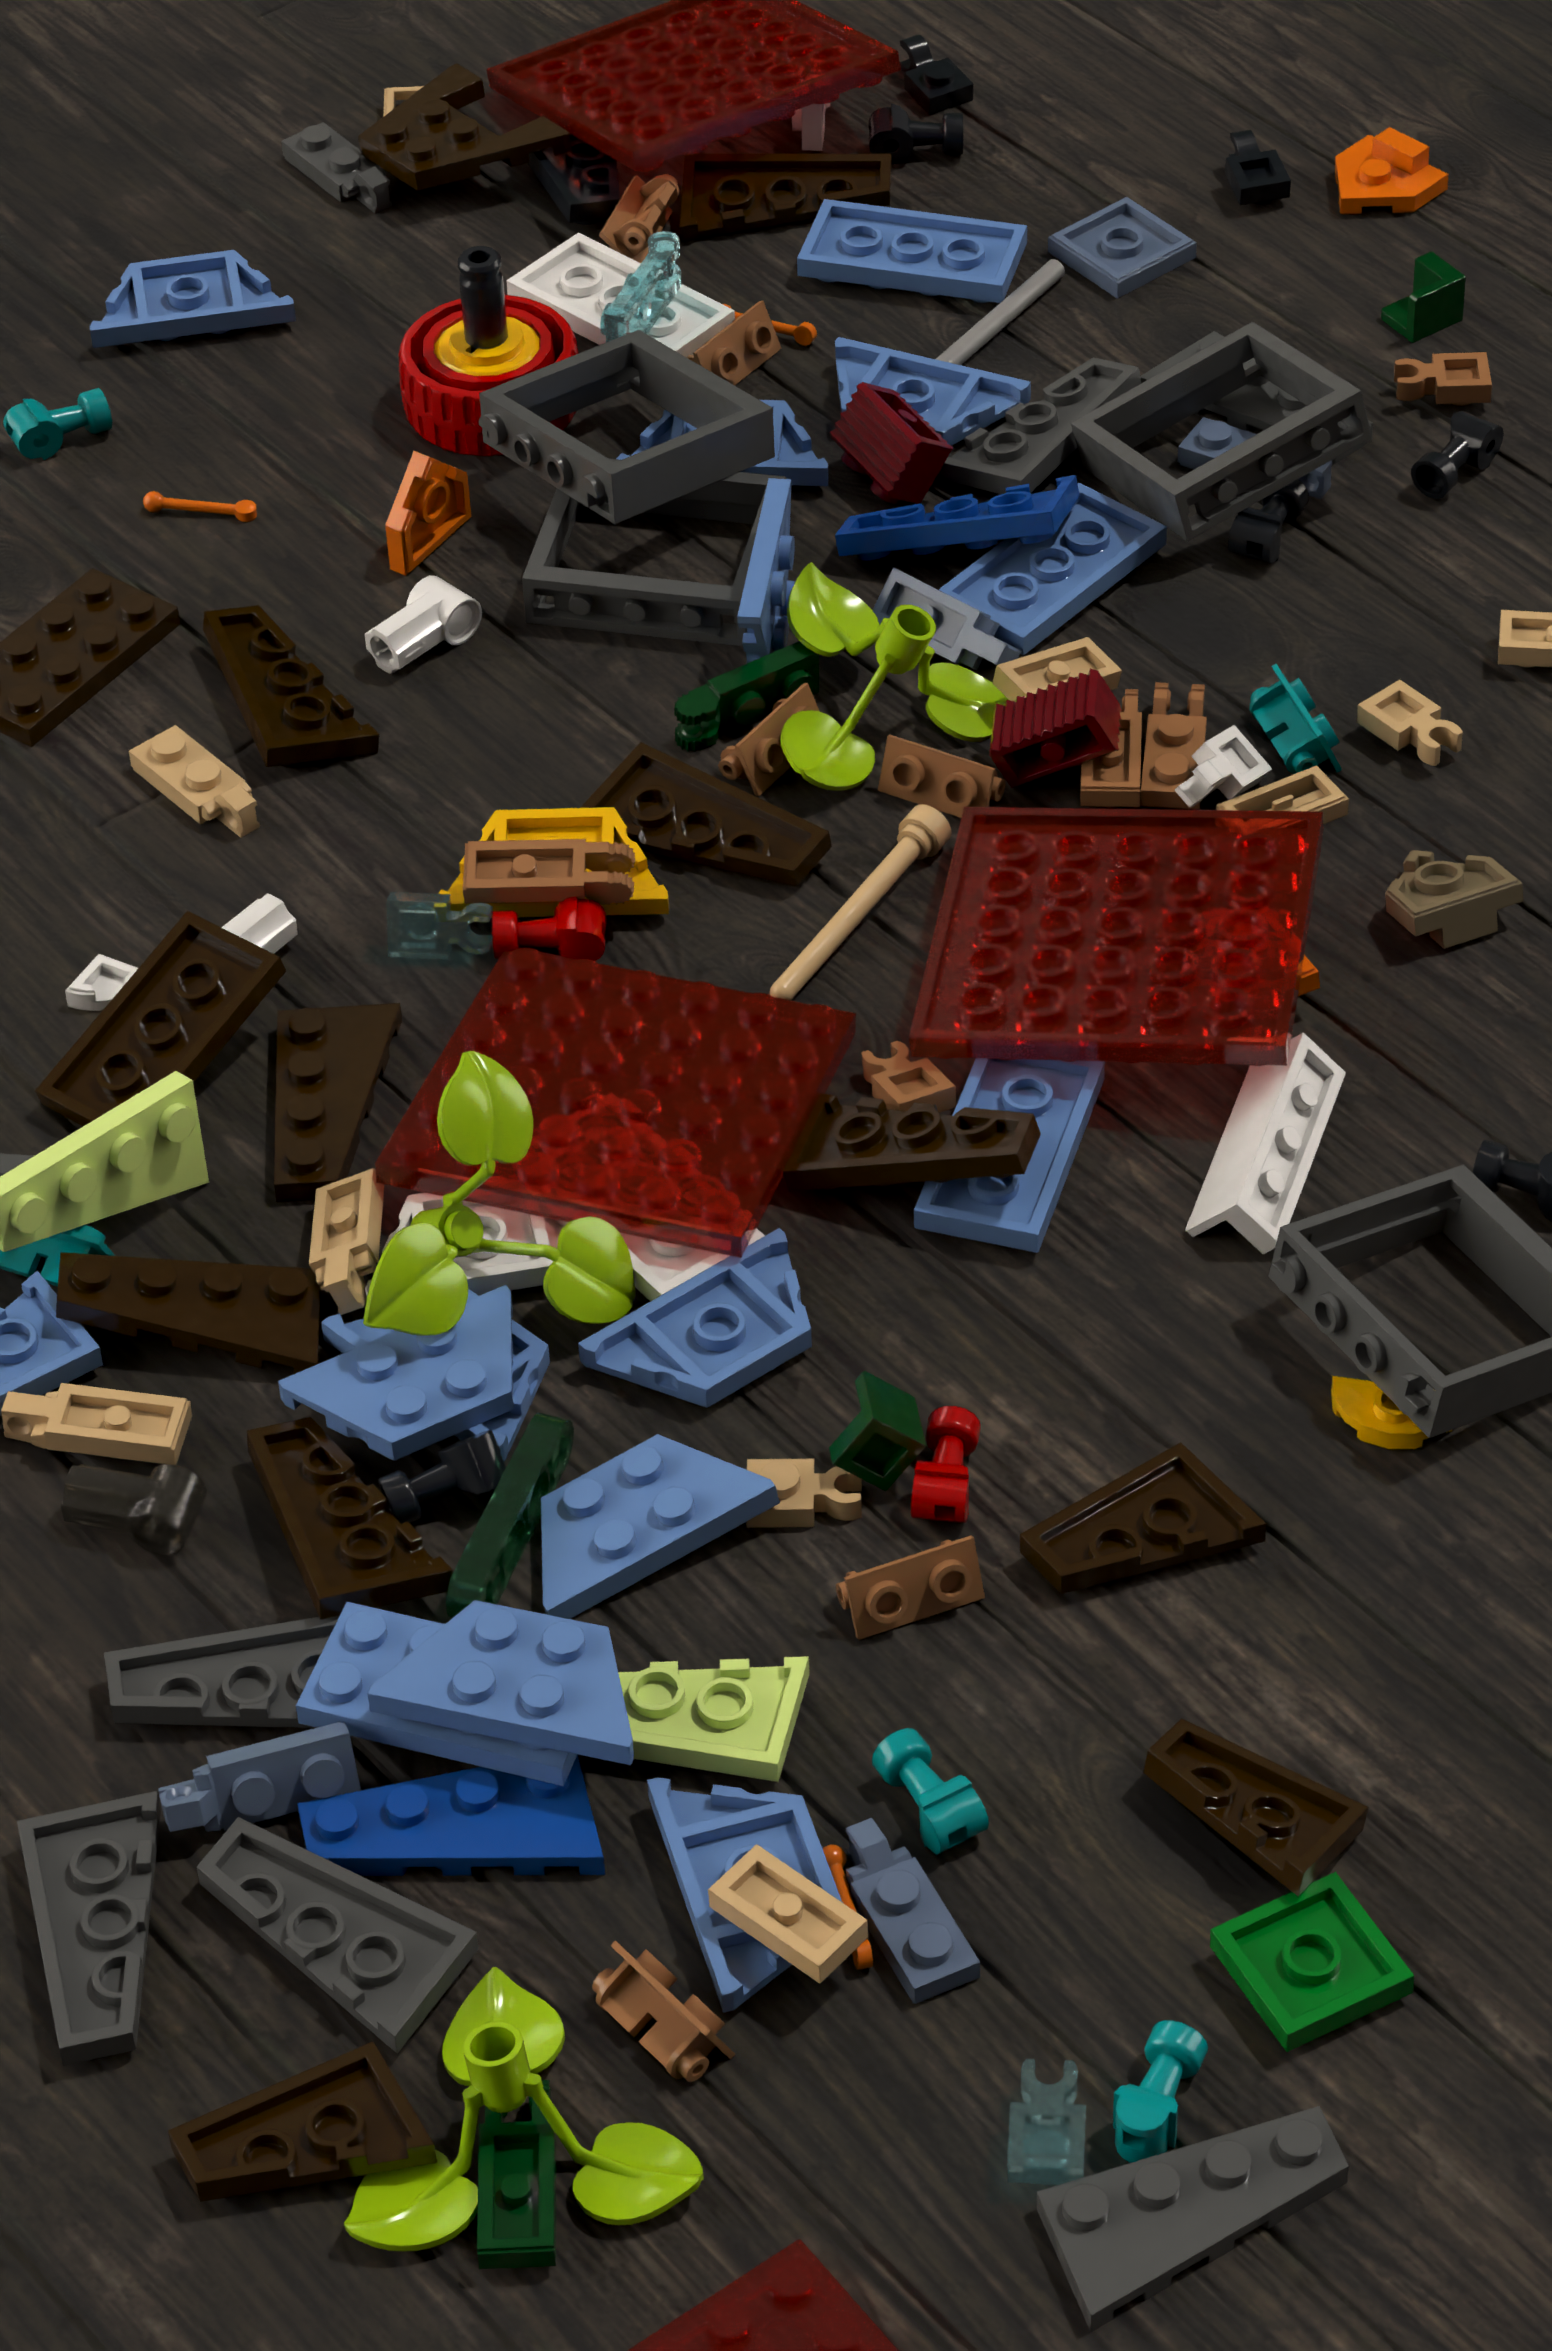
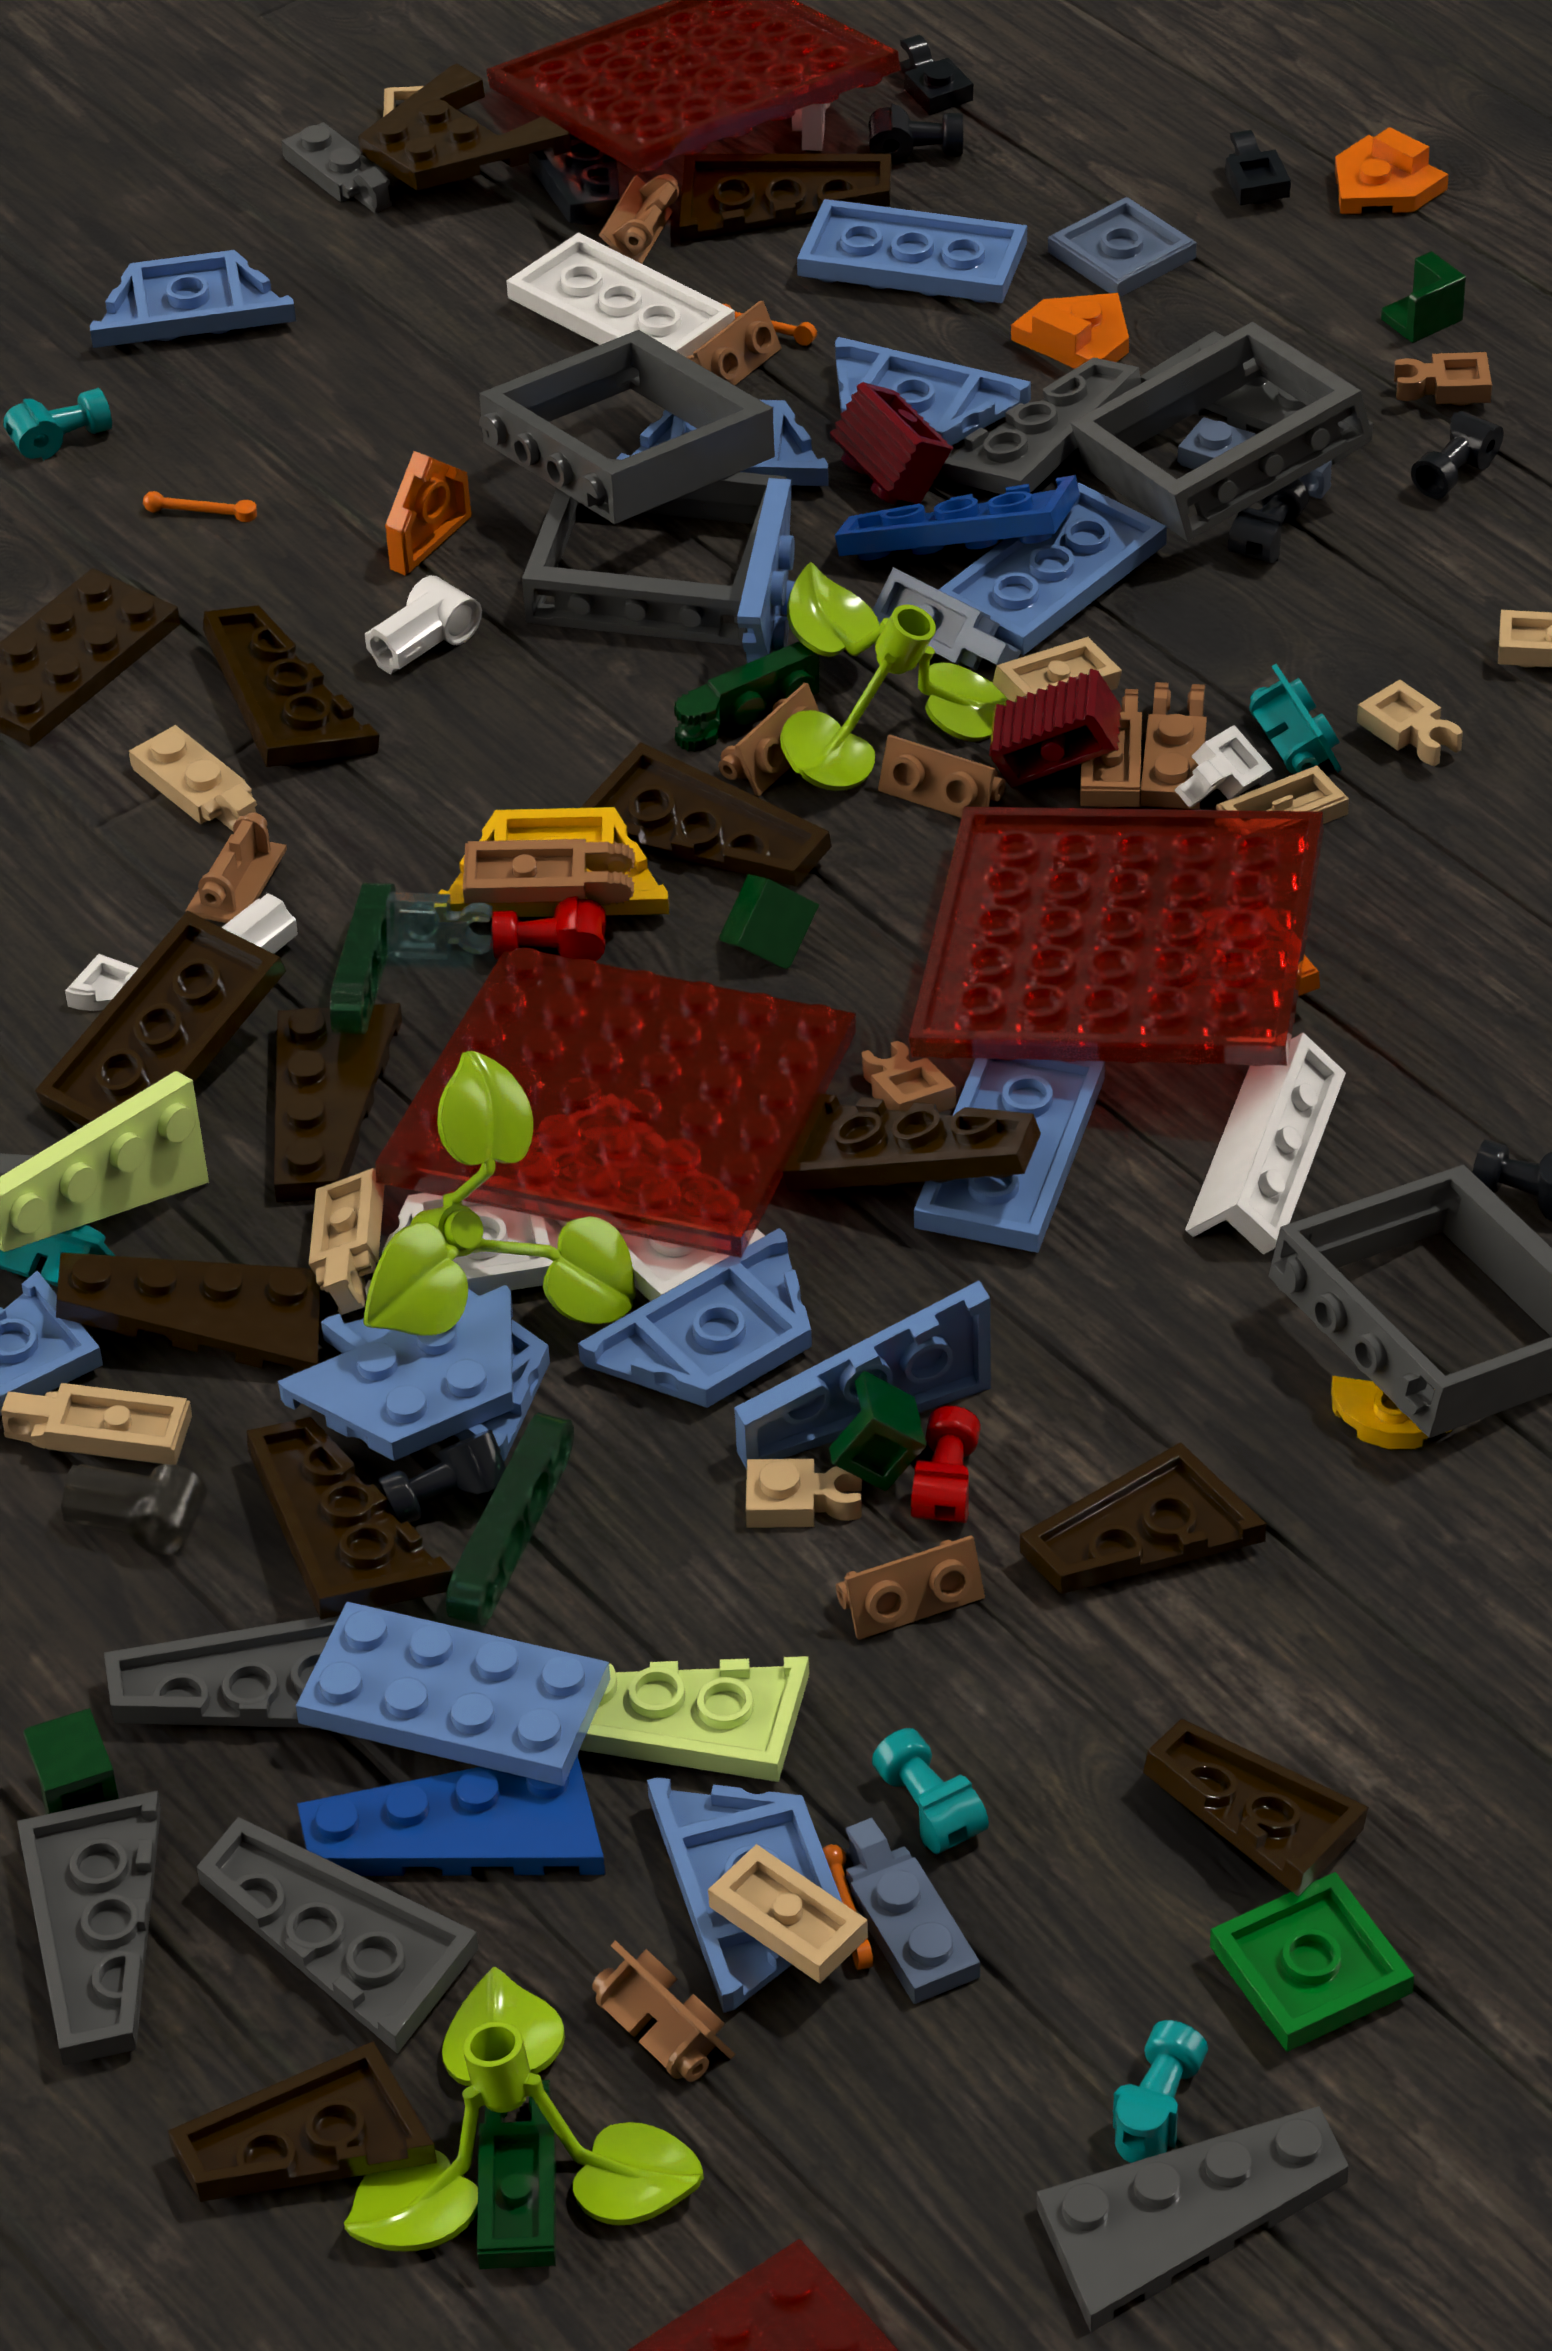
(71, 1762): none -> dark green panel
(238, 871): none -> medium nougat hinge
(263, 1780): sand blue hinge -> none
(361, 962): none -> clear green beam
(472, 348): red wheel -> none
(516, 1681): medium blue wing -> none
(639, 1518): medium blue wing -> none
(646, 290): clear light blue plate -> none
(768, 921): none -> dark green panel
(919, 836): tan piece -> none
(930, 1355): none -> medium blue wing
(1003, 313): light grey bar -> none
(1046, 2129): clear light blue plate -> none
(1075, 329): none -> orange plate
(1451, 898): dark tan plate -> none

